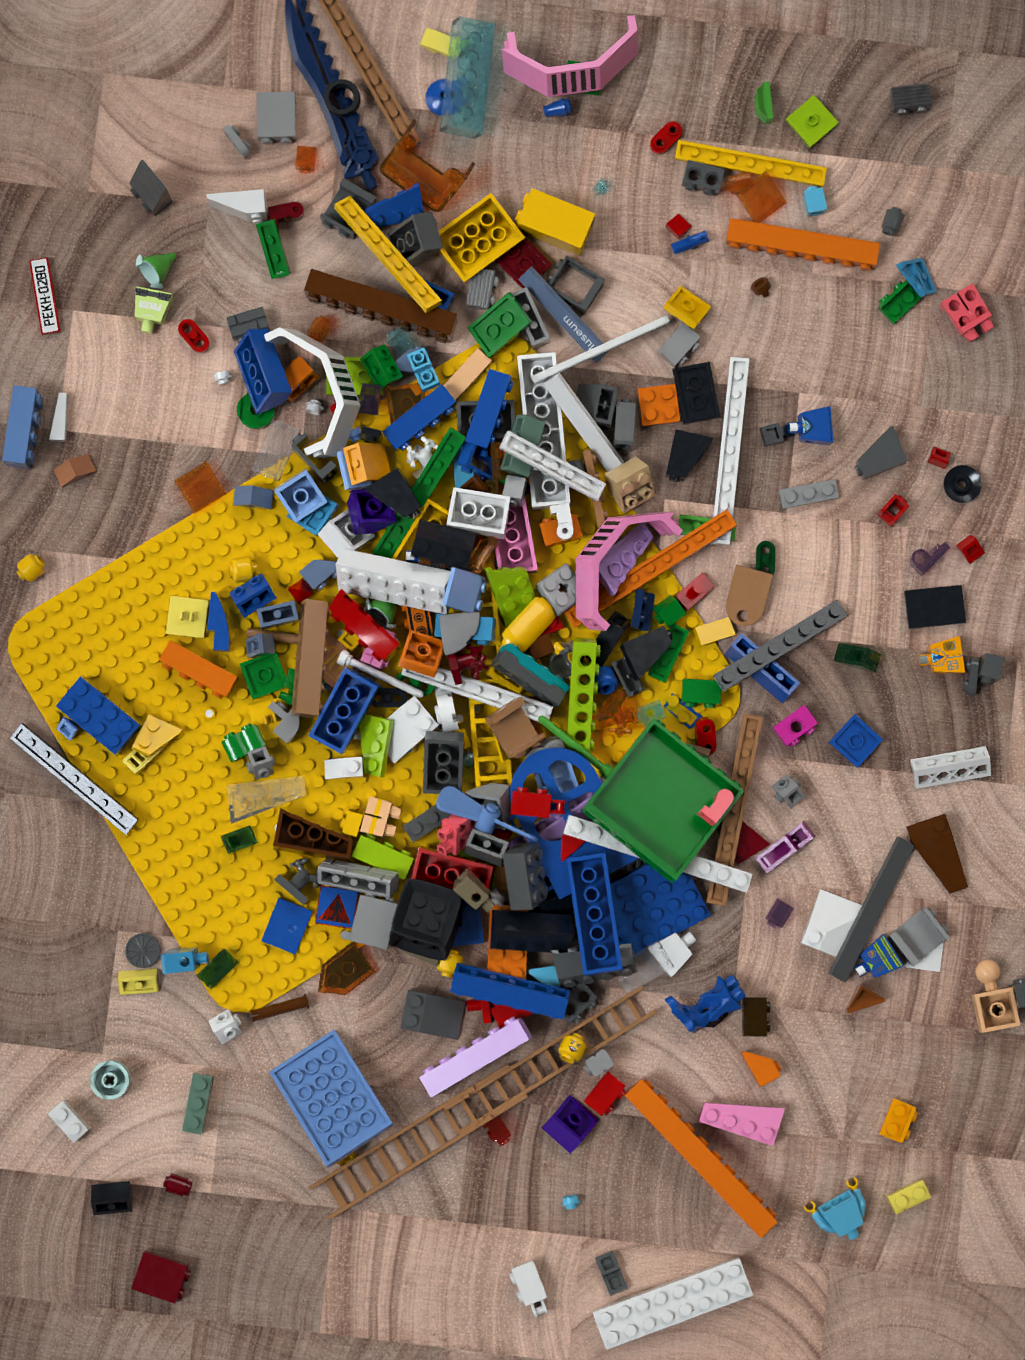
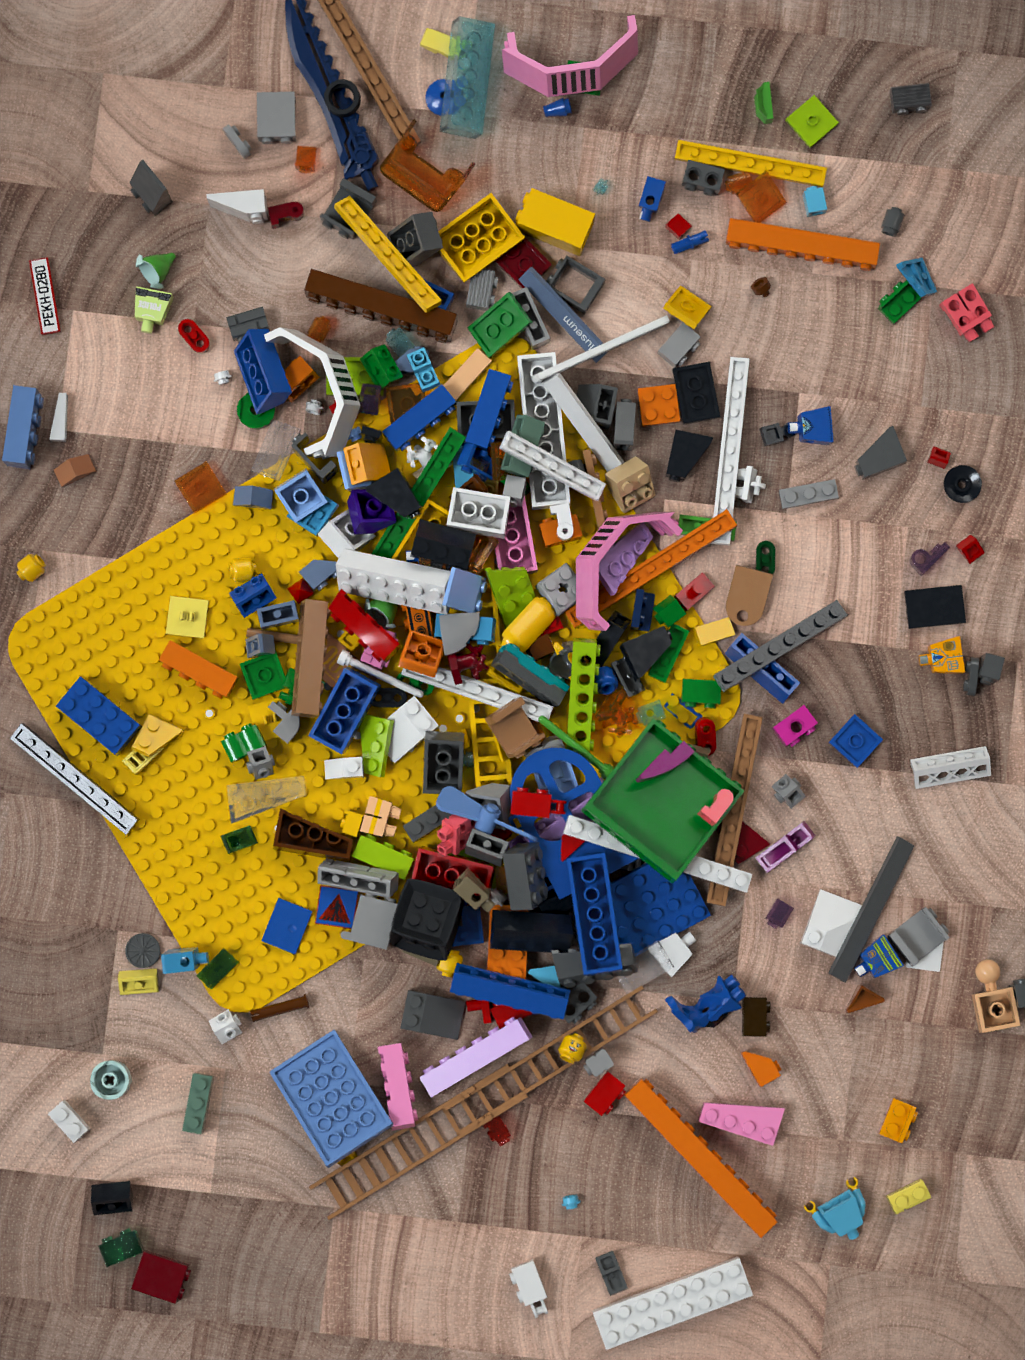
(67, 728): light blue slope -> none
(121, 1247): none -> clear green brick
(177, 1185): dark red brick -> none
(218, 623): blue slope -> none
(273, 248): green plate -> none
(298, 881): dark grey piece -> none
(344, 971): clear orange tile -> none
(396, 208): blue wing -> none
(397, 1086): none -> bright pink wedge
(445, 710): white piece -> none
(570, 1124): dark purple slope -> none
(653, 189): none -> blue torso
(666, 137): red plate -> none
(666, 762): none -> magenta slope
(751, 486): none -> white hips
(857, 657): clear green slope -> none
(897, 501): red window -> none
(938, 849): reddish brown wedge -> none

